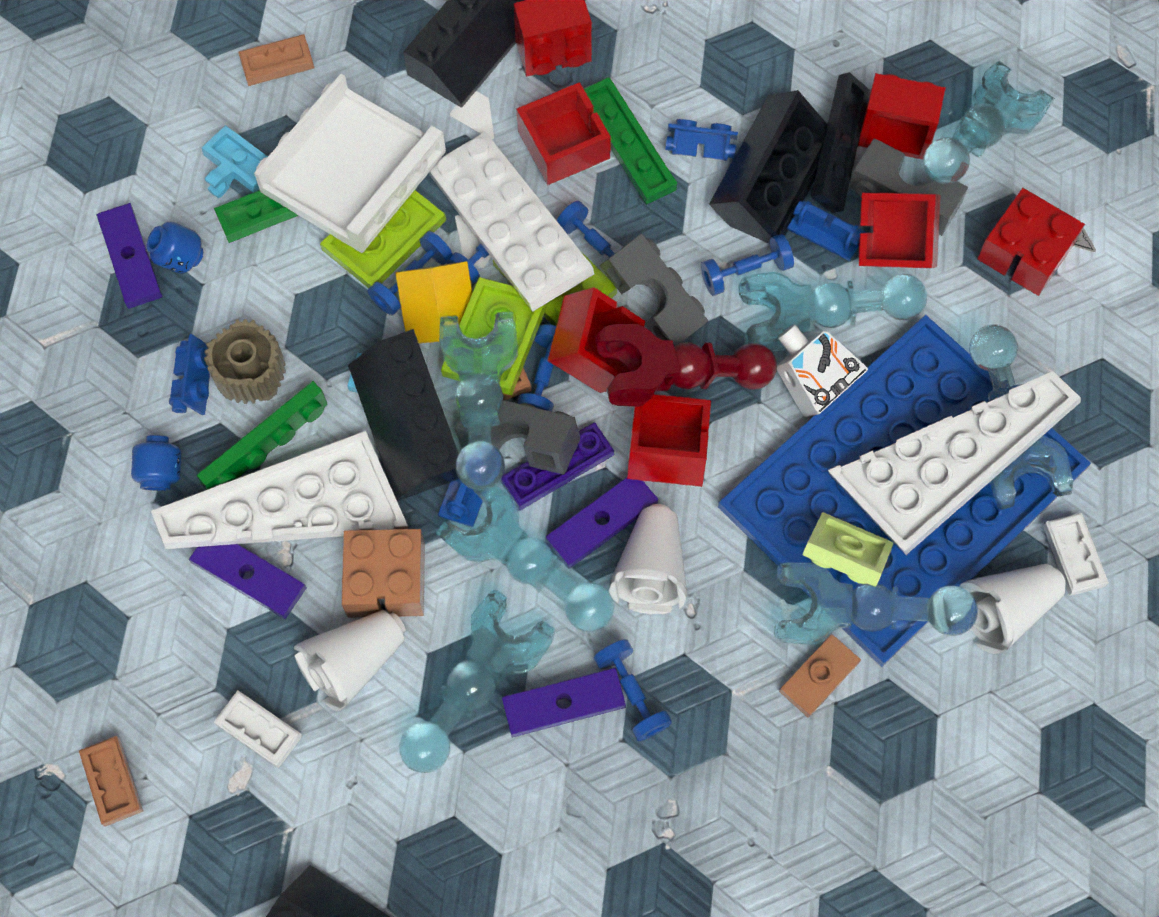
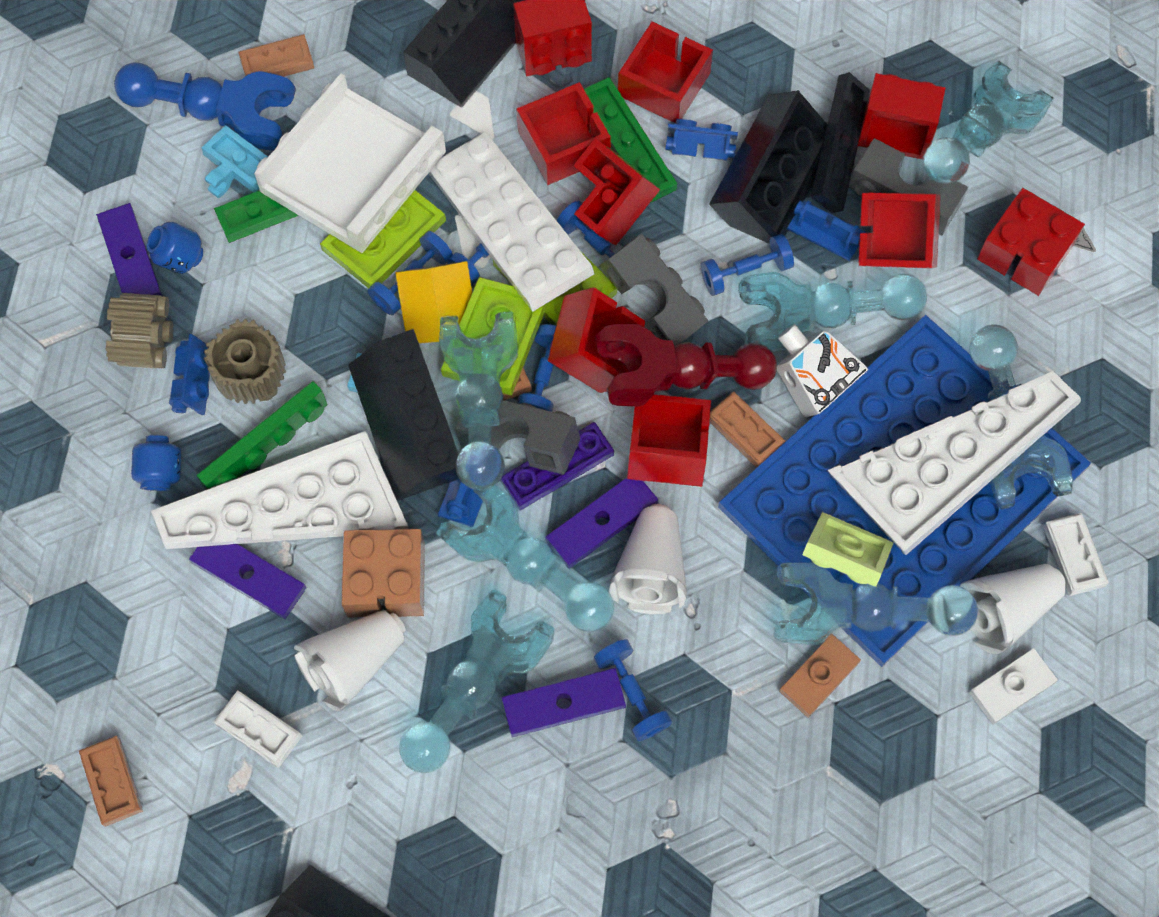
(139, 330): none -> dark tan brick
(204, 98): none -> blue piece
(619, 192): none -> red brick
(658, 80): none -> red piece
(745, 429): none -> nougat plate
(1013, 686): none -> white plate

